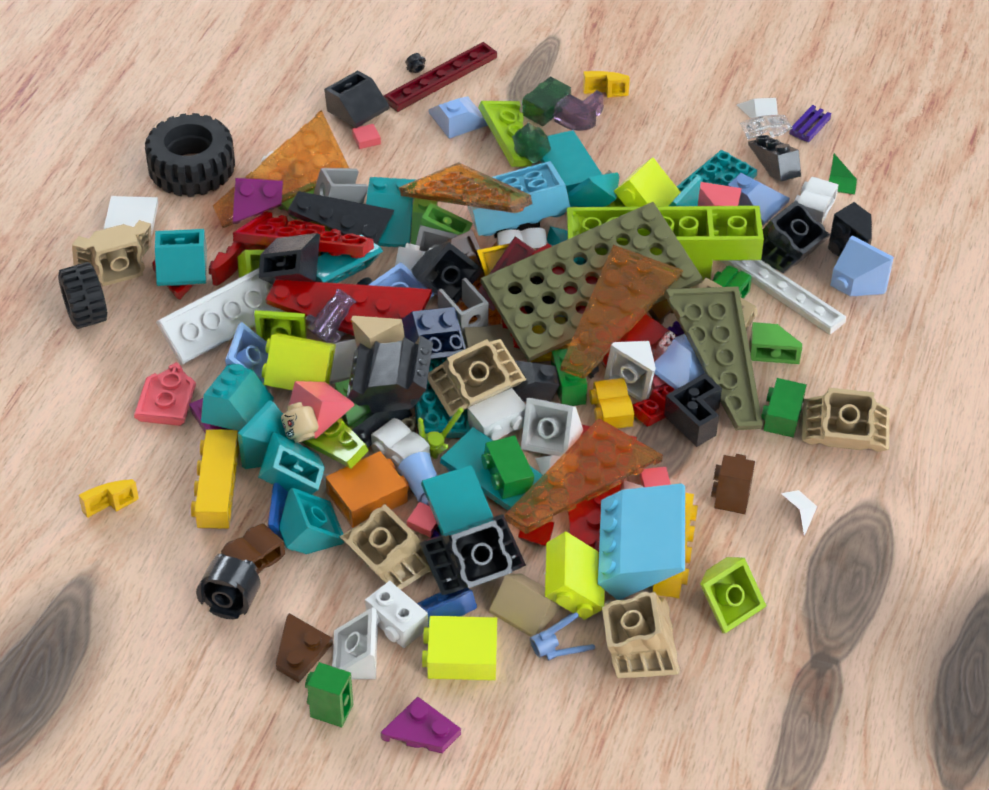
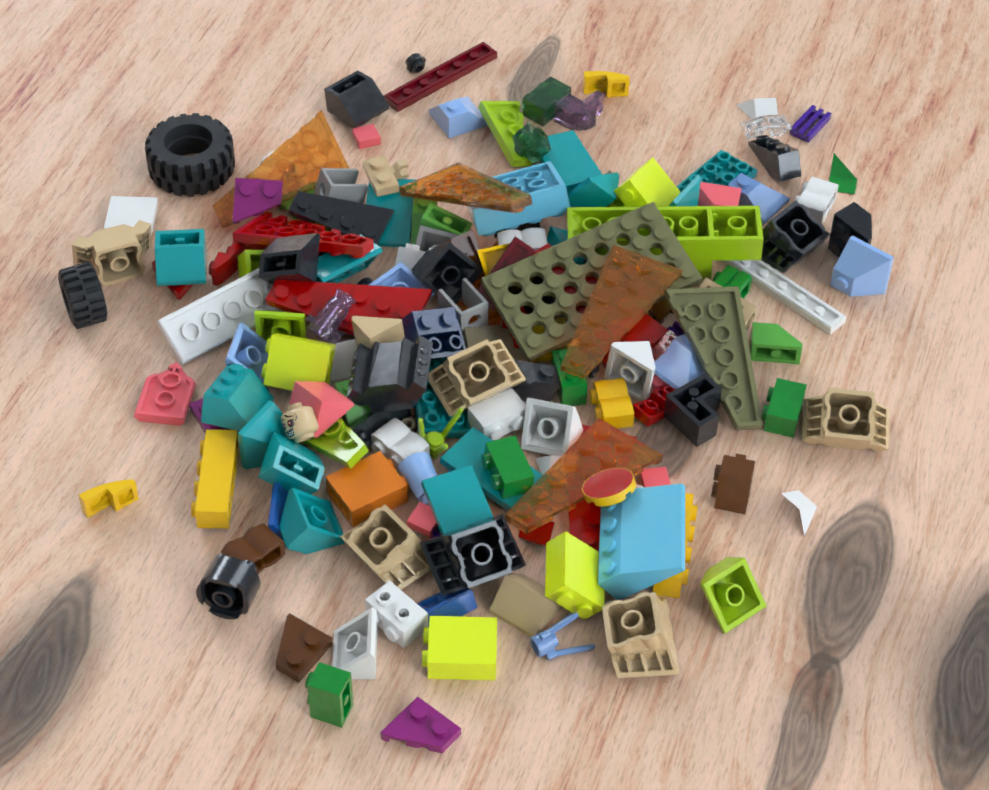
(384, 177): none -> tan plate
(609, 486): none -> red tile

